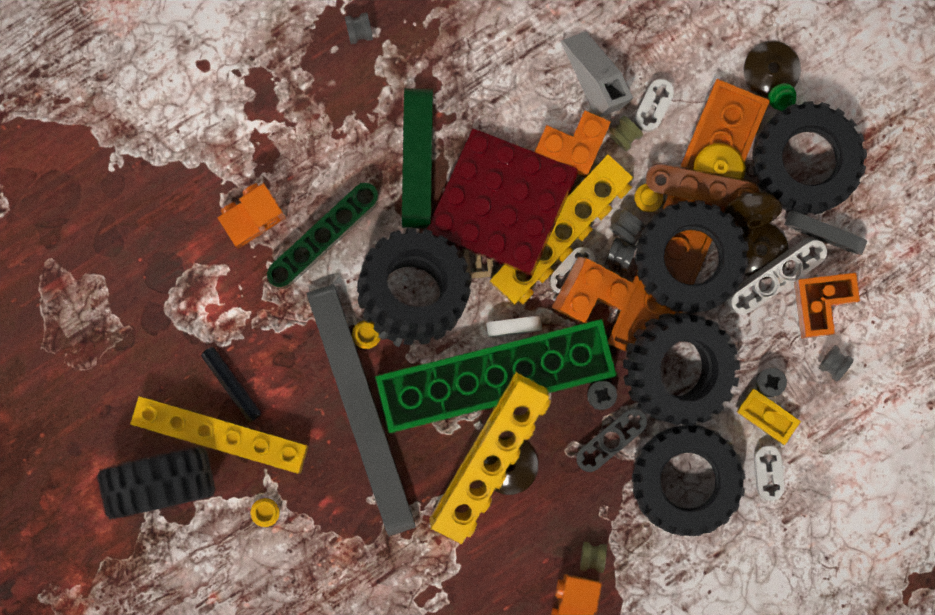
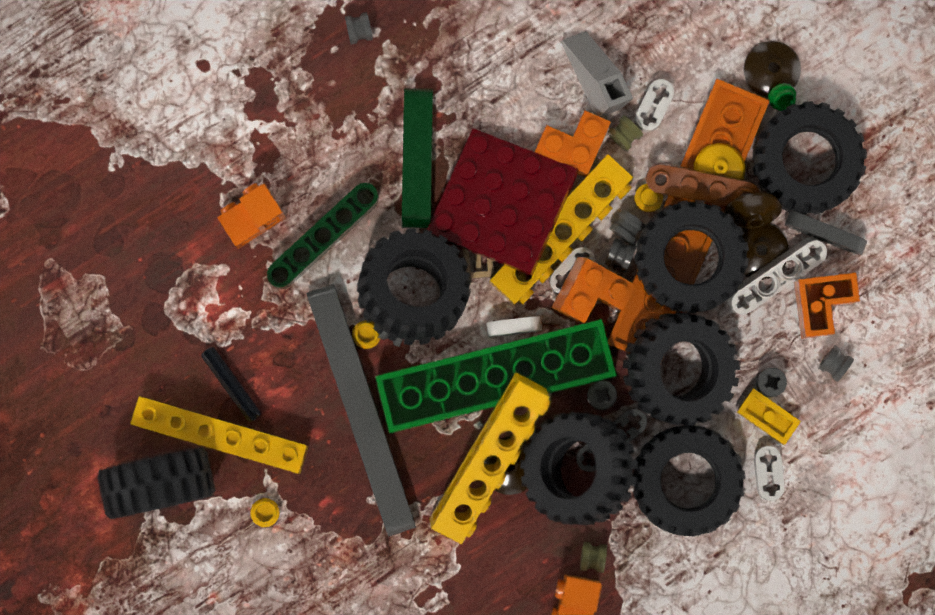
(544, 463): none -> black tyre

